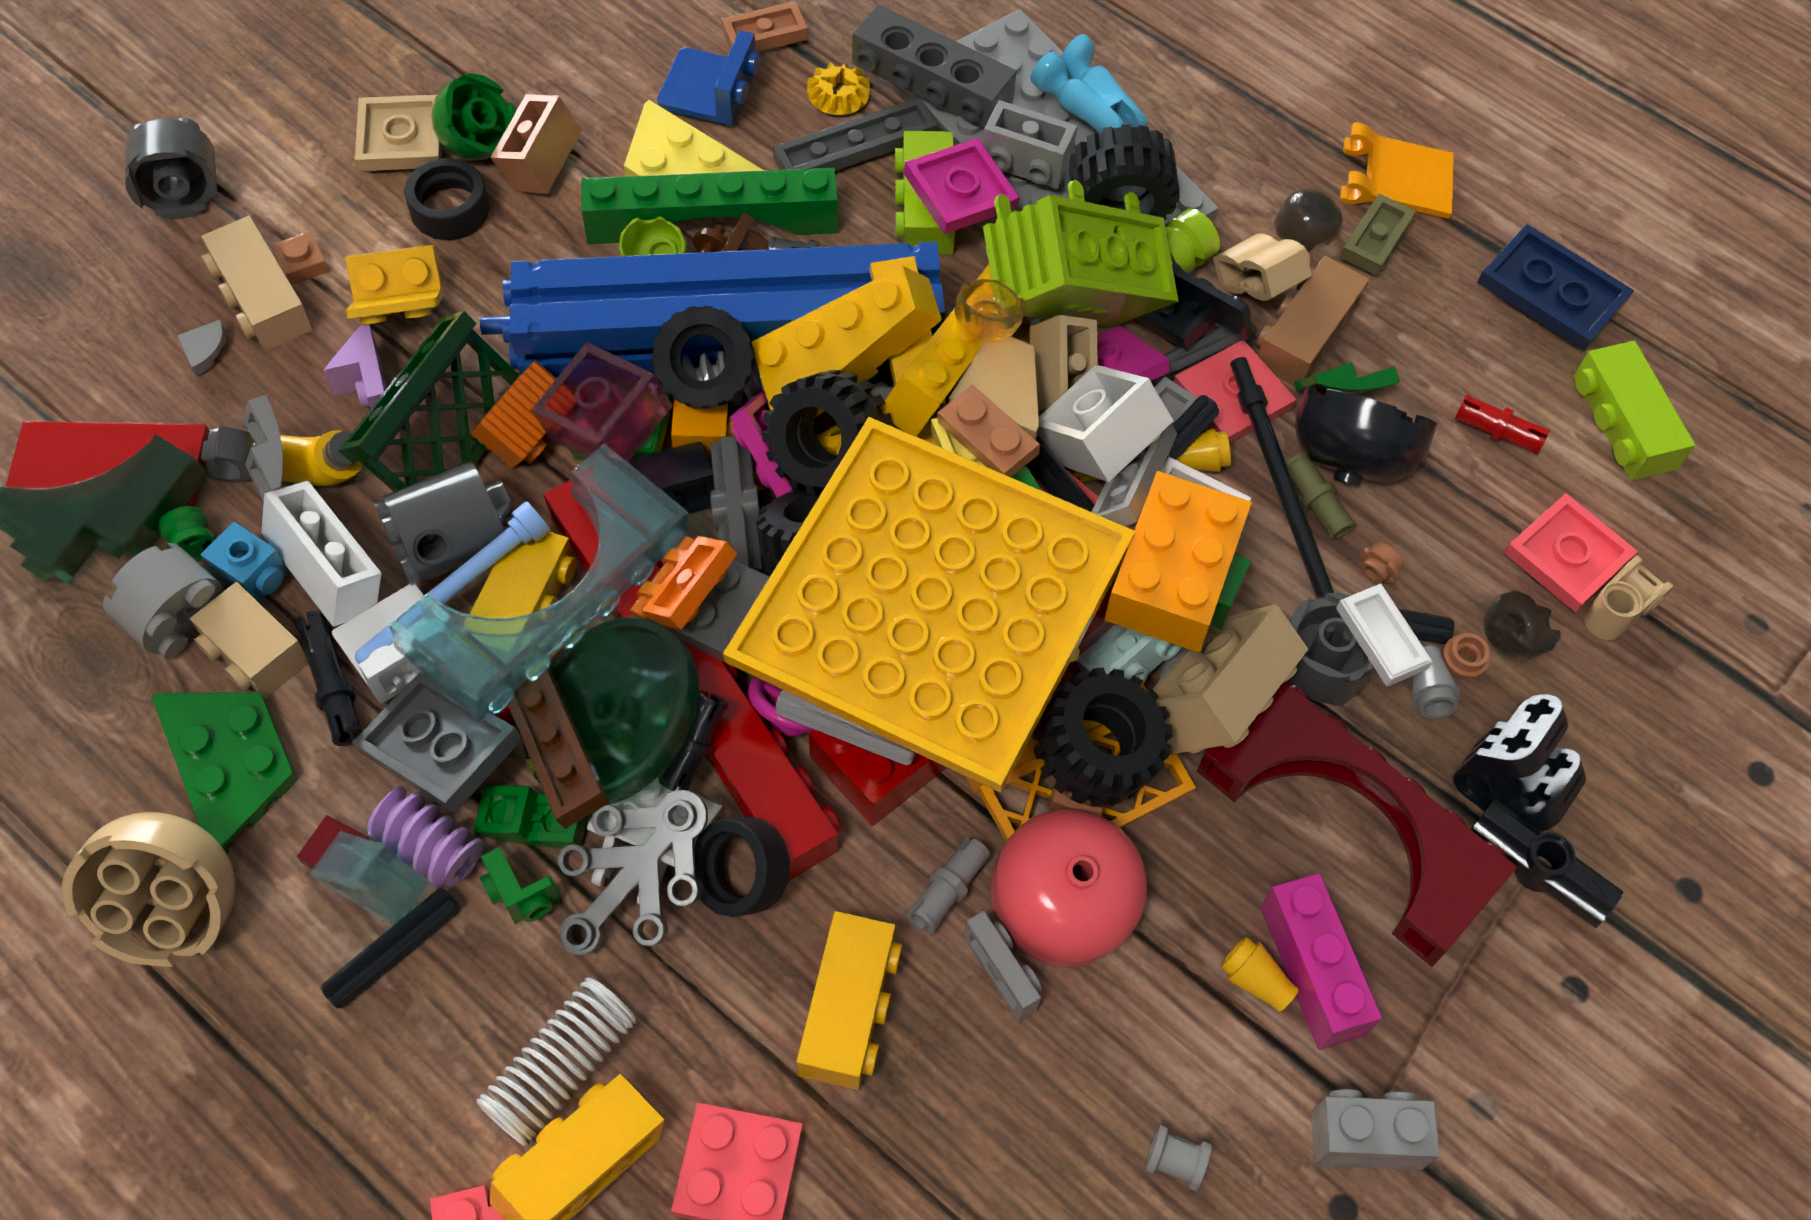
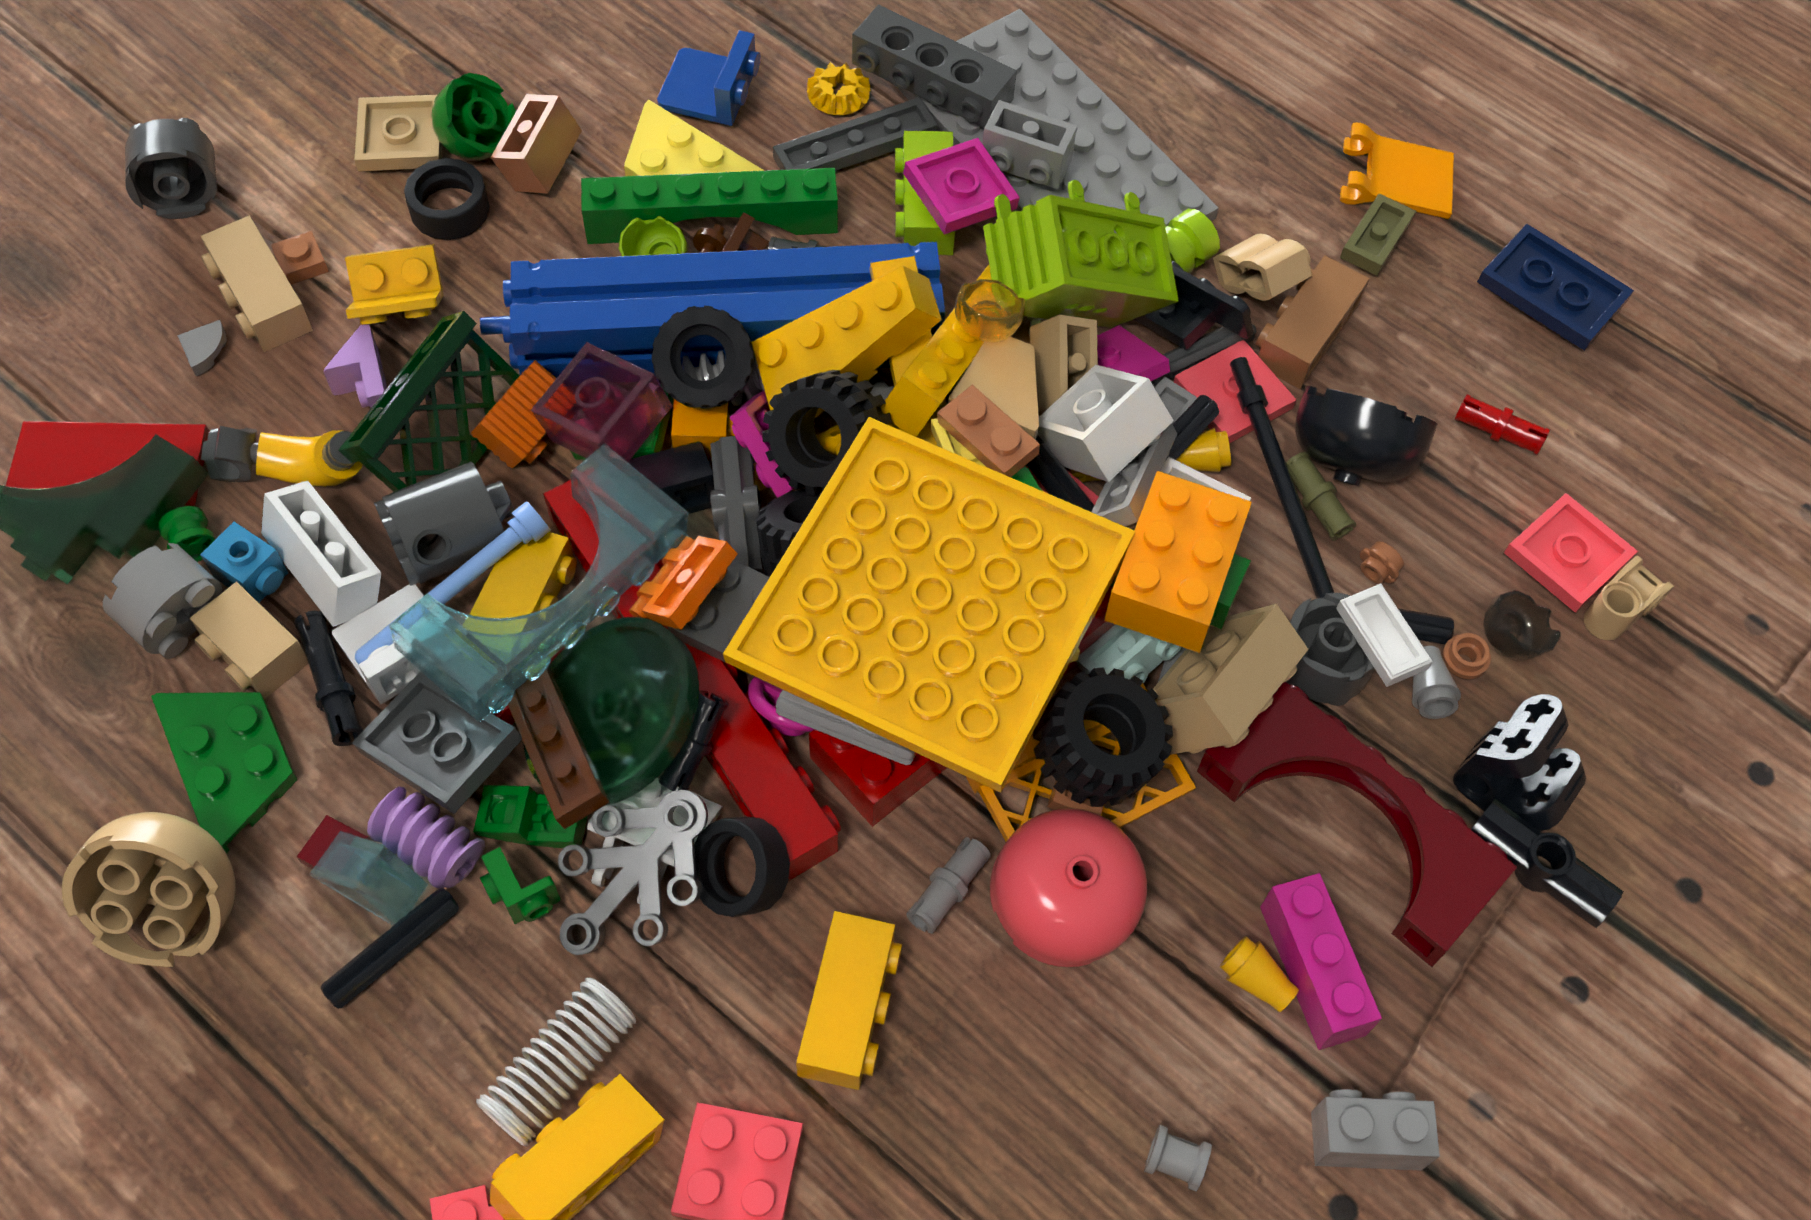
(265, 458): light grey slope -> none
(771, 26): nougat plate -> none
(992, 949): light grey plate -> none
(1084, 89): medium azure piece -> none
(1127, 162): black tyre -> none
(1309, 218): clear smoke hair -> none
(1345, 379): green slope -> none
(1633, 410): lime brick -> none

